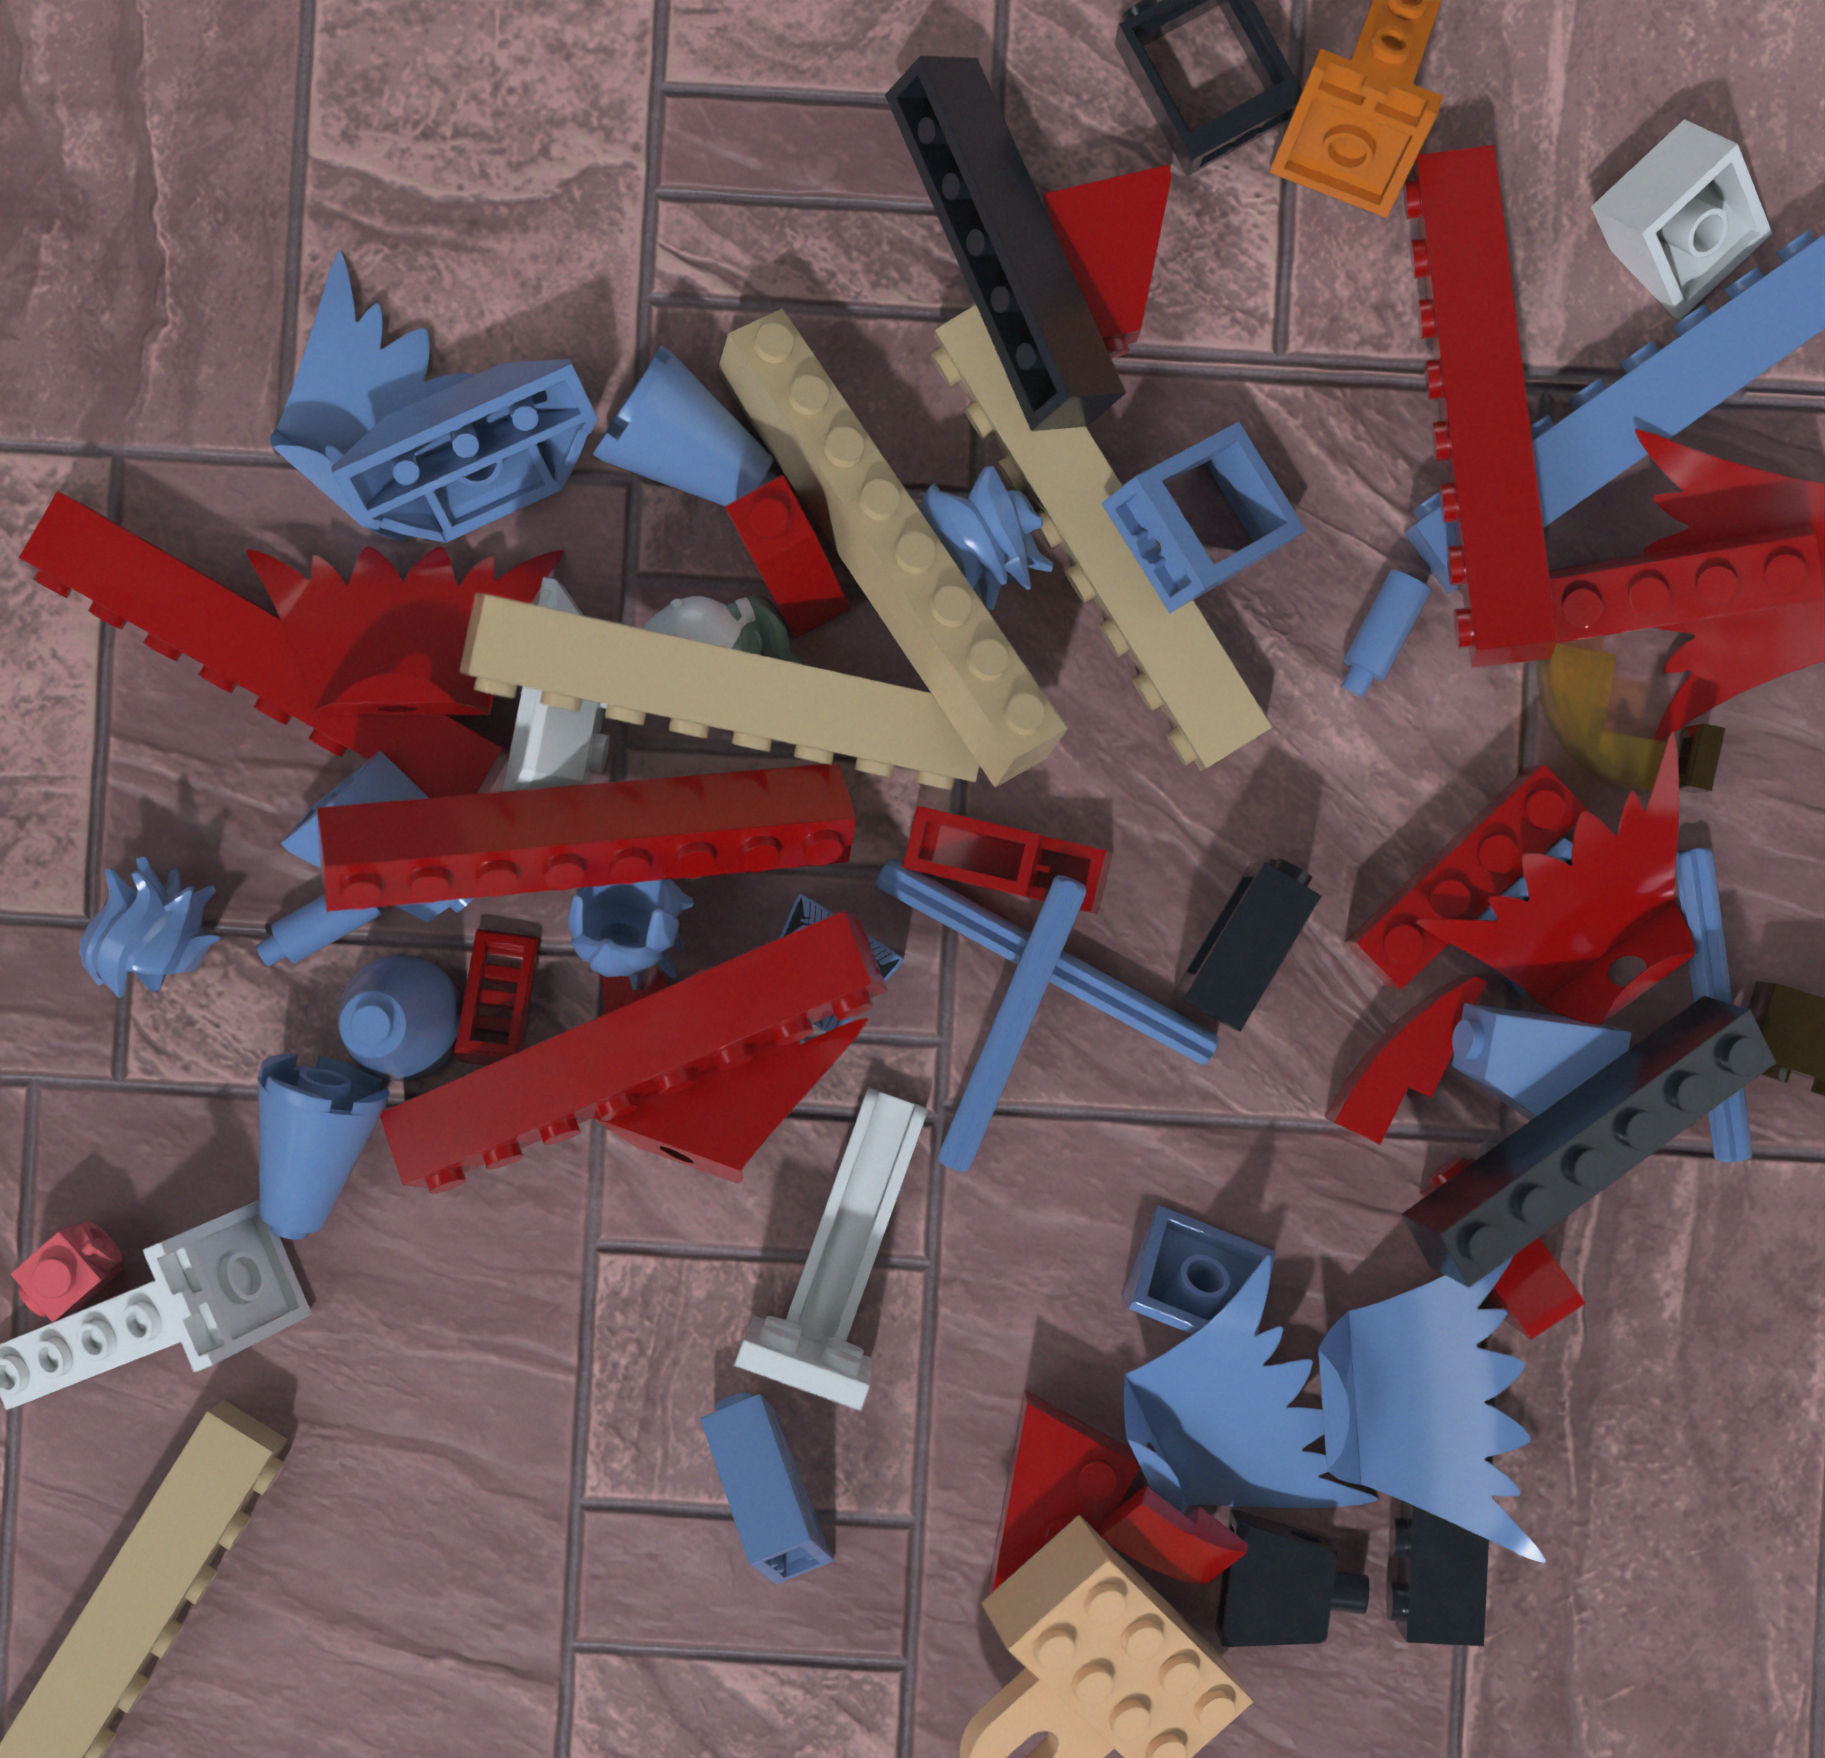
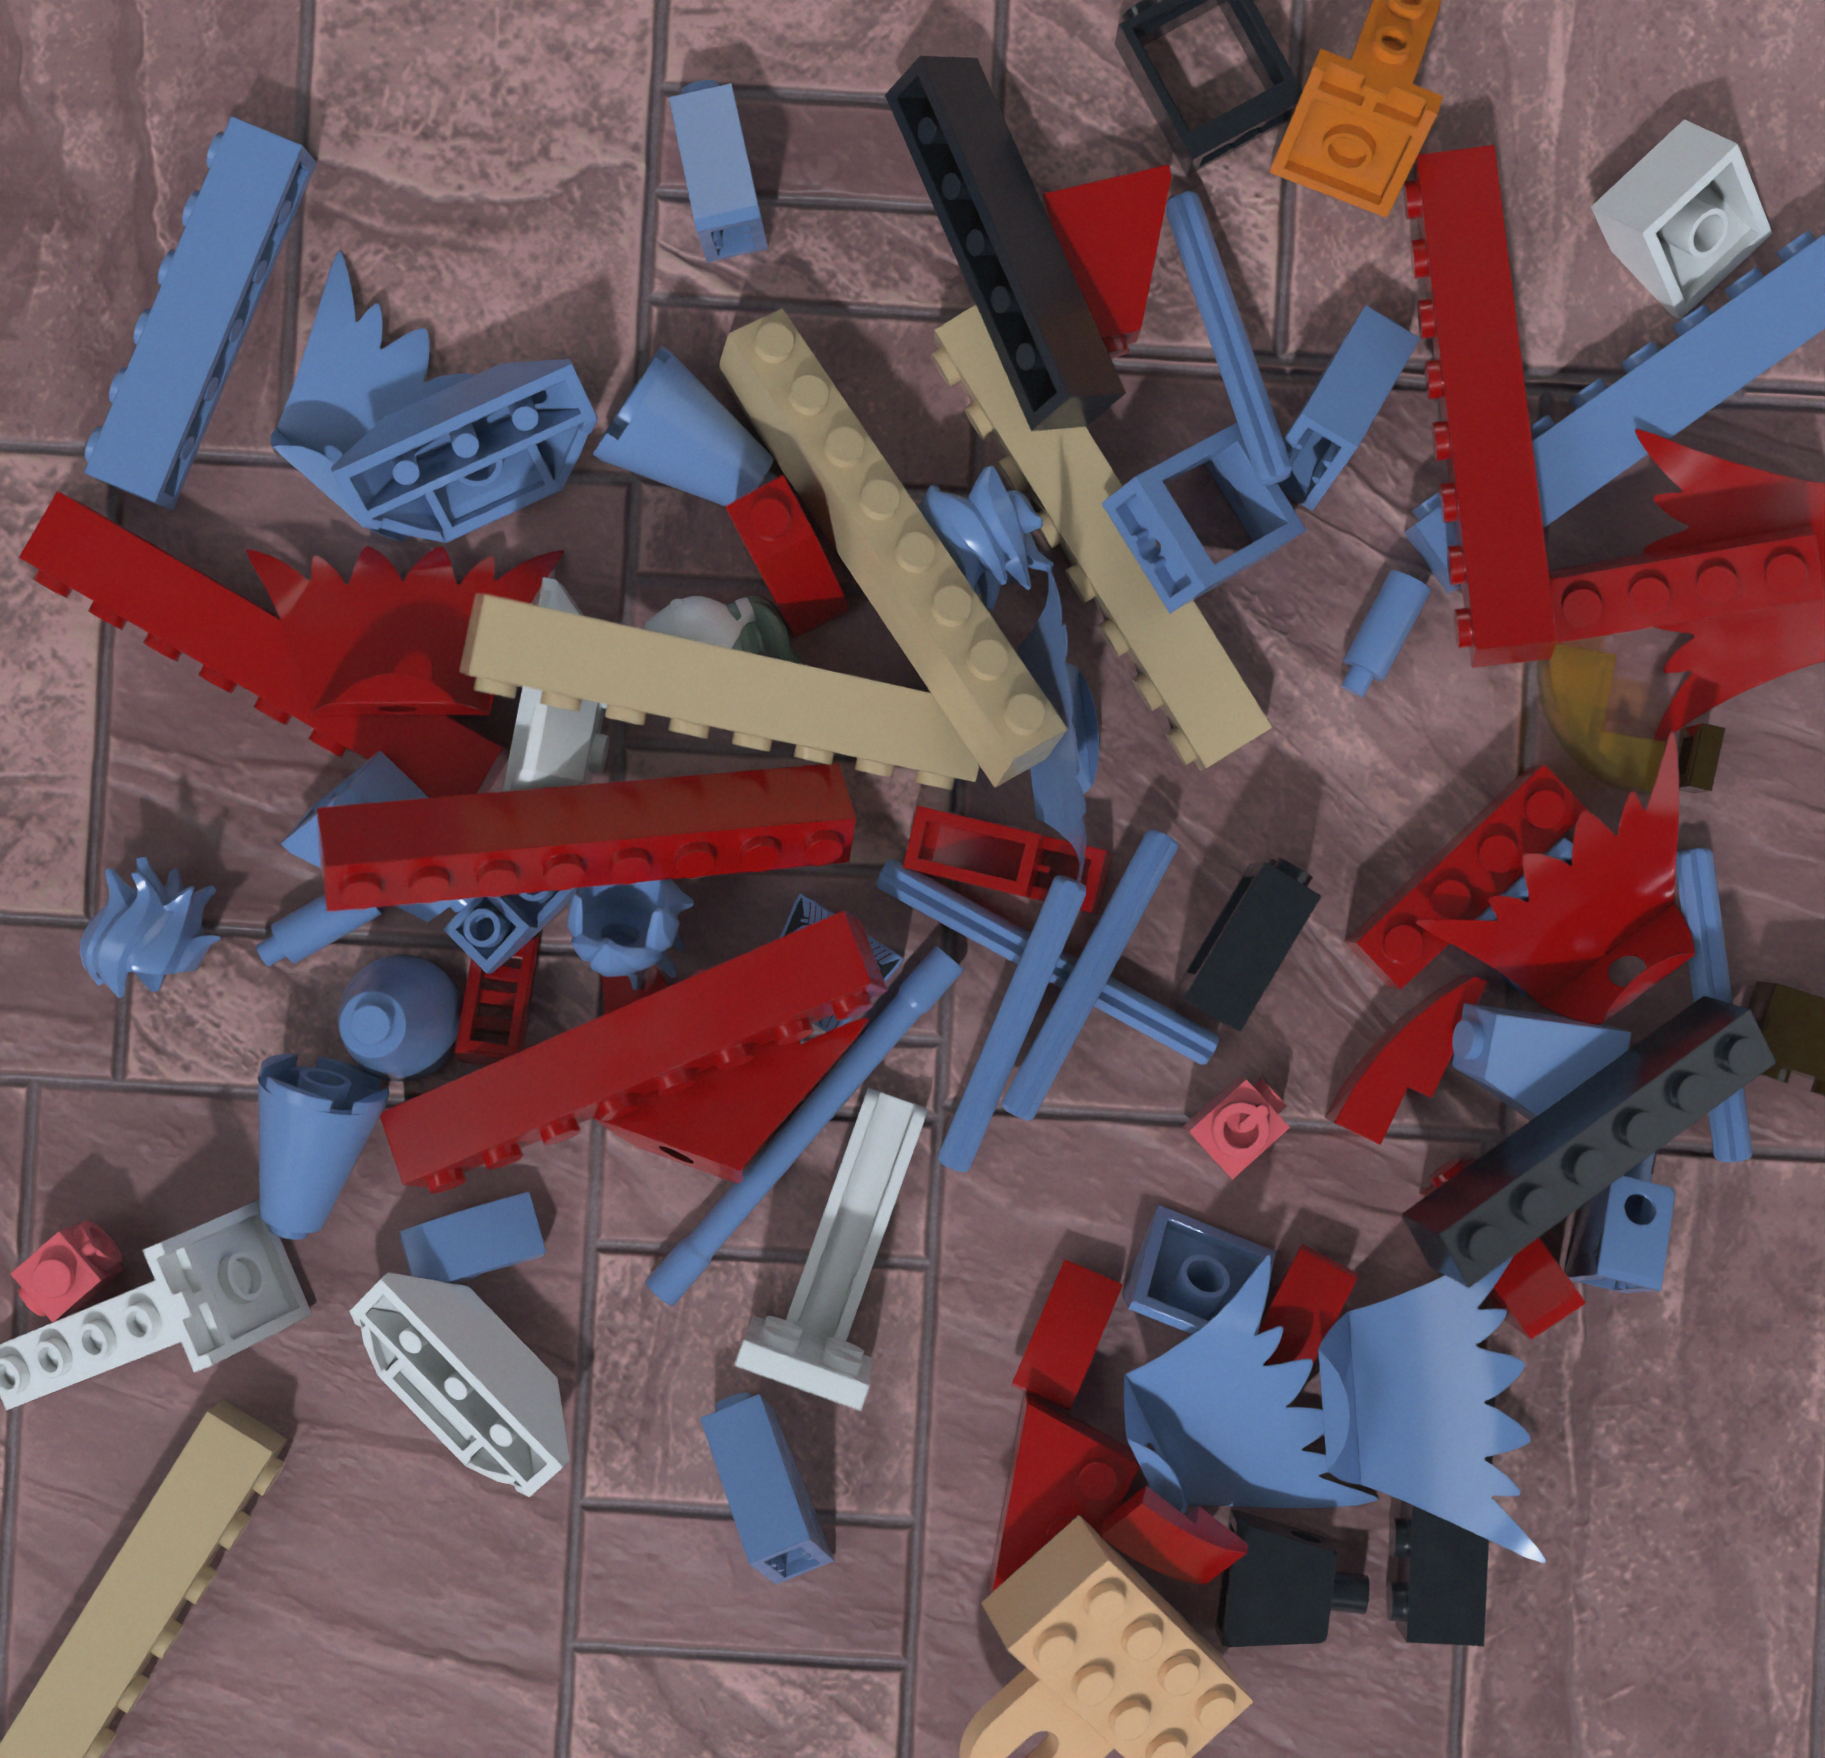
(199, 313): none -> medium blue brick
(466, 1378): none -> white wedge
(474, 1241): none -> medium blue slope
(500, 926): none -> medium blue slope
(696, 1250): none -> medium blue piece
(717, 171): none -> medium blue slope
(1067, 1335): none -> red slope
(1073, 763): none -> medium blue piece
(1090, 974): none -> medium blue axle
(1228, 338): none -> medium blue axle
(1239, 1124): none -> coral brick
(1307, 1304): none -> red slope
(1344, 404): none -> medium blue slope
(1620, 1249): none -> medium blue torso

